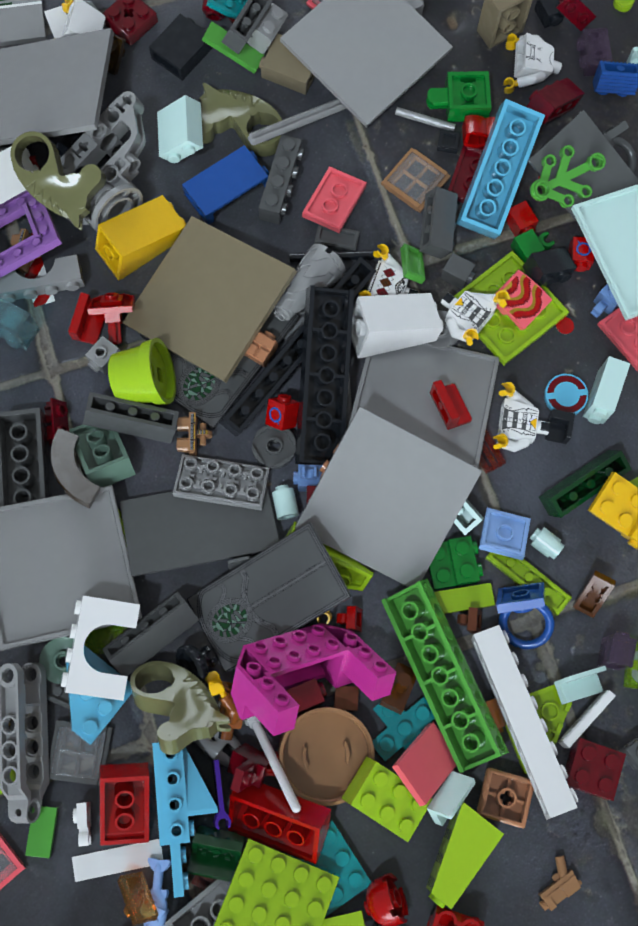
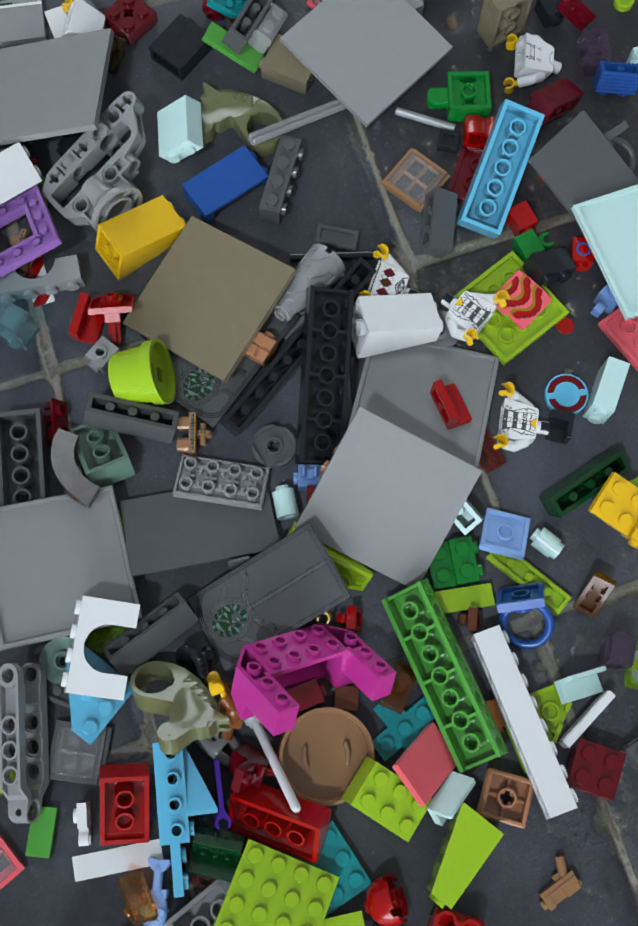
(64, 195): olive animal -> none
(282, 412): red brick -> none
(334, 199): coral tile -> none
(412, 263): bright green tile -> none
(458, 271): dark grey brick -> none
(564, 178): bright green plant -> none

